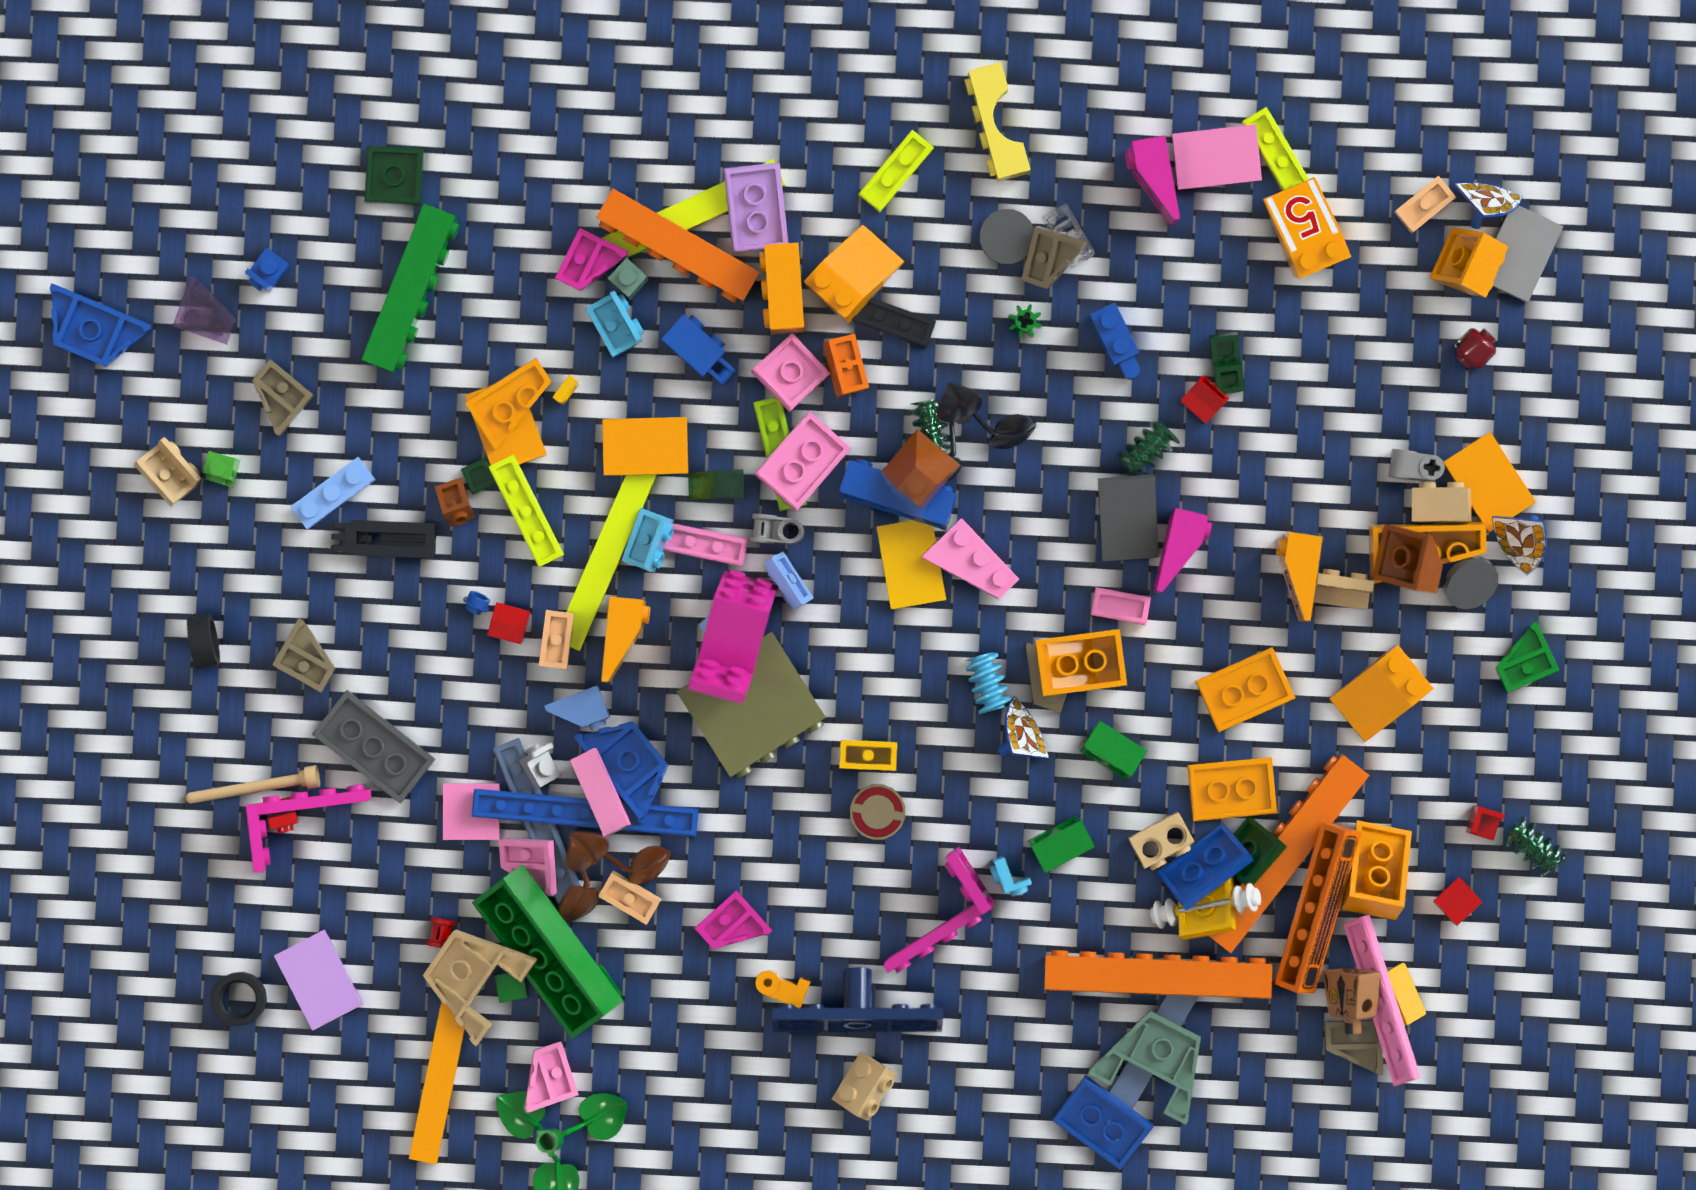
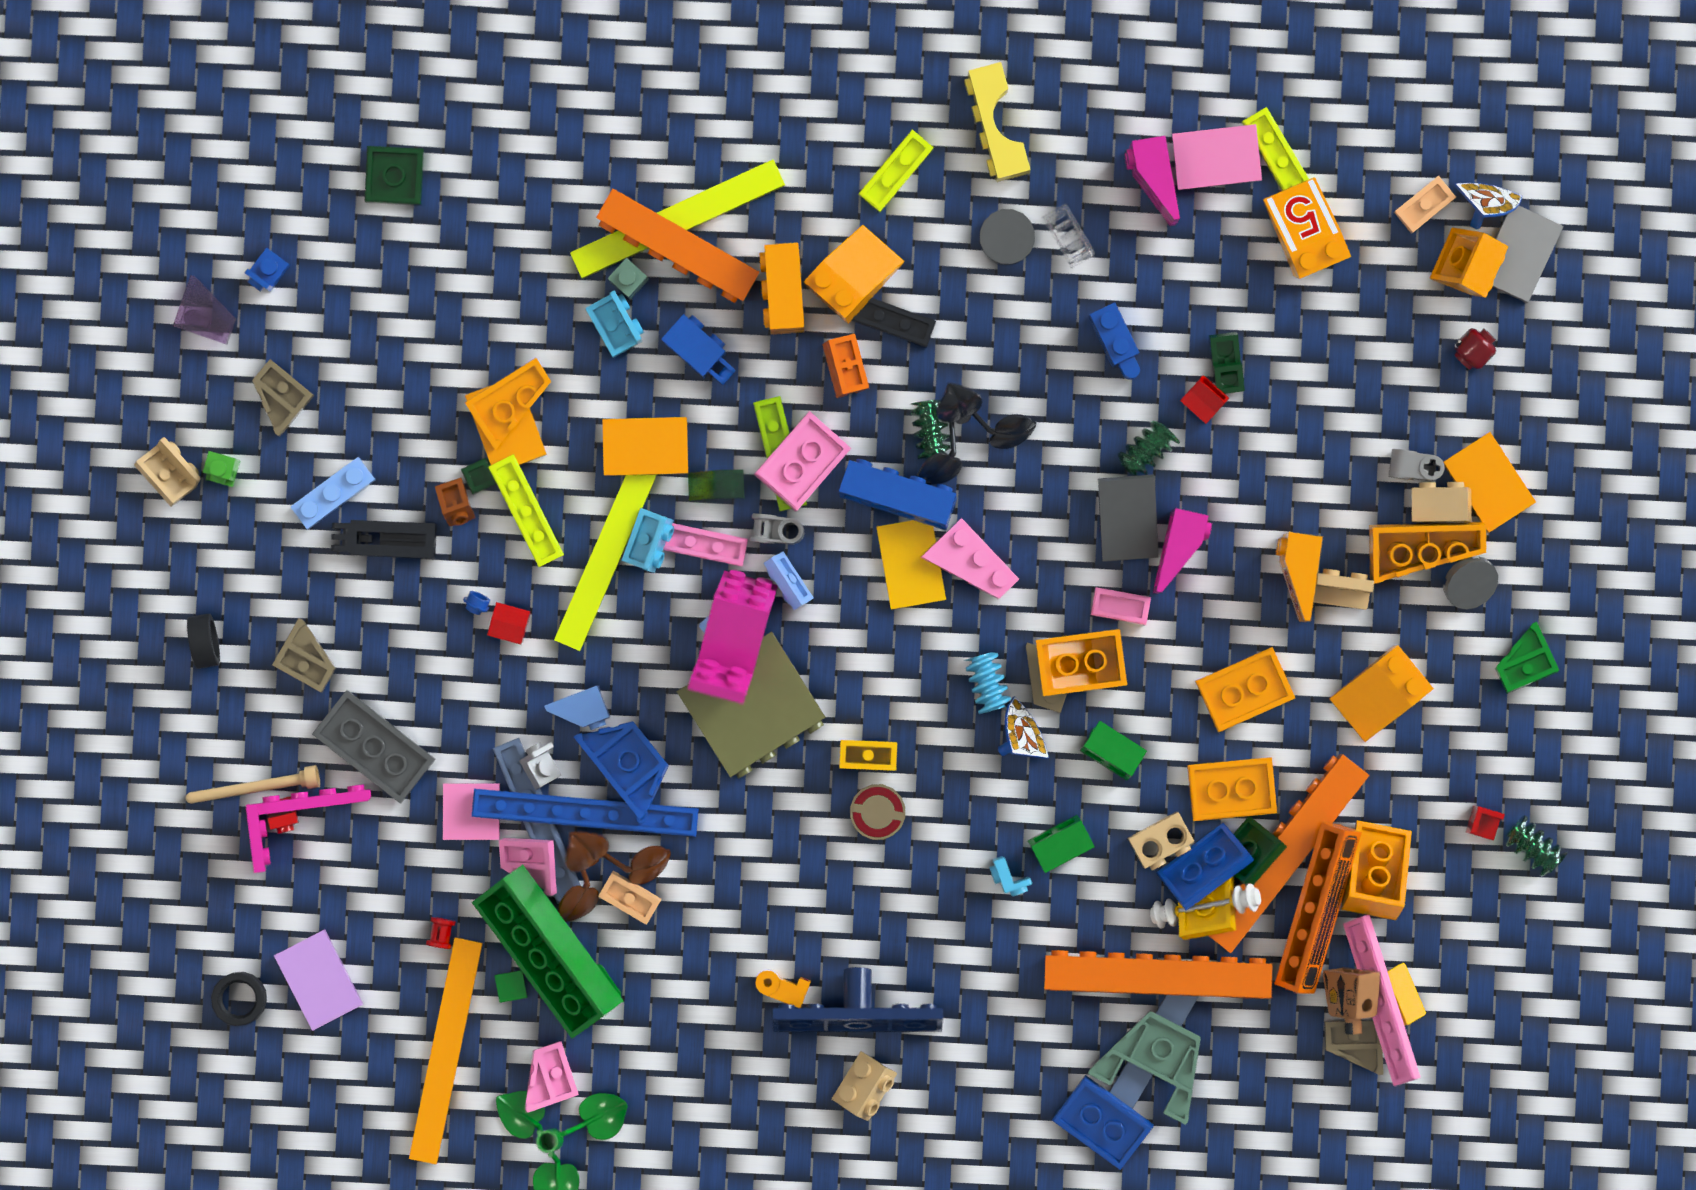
(92, 327): blue wing -> none
(410, 288): green brick -> none
(462, 971): tan wing -> none
(556, 639): light nougat plate -> none
(566, 390): yellow tile -> none
(588, 260): dark pink wing -> none
(600, 792): bright pink tile -> none
(623, 628): light orange slope -> none
(732, 923): dark pink wing -> none
(755, 206): lavender tile -> none
(790, 372): bright pink tile -> none
(920, 469): dark orange slope -> none
(972, 889): dark pink bracket -> none
(1017, 324): green gear -> none
(1050, 256): dark tan wing -> none
(1408, 560): dark orange slope -> none
(1457, 901): red piece -> none
(1521, 540): shield -> none

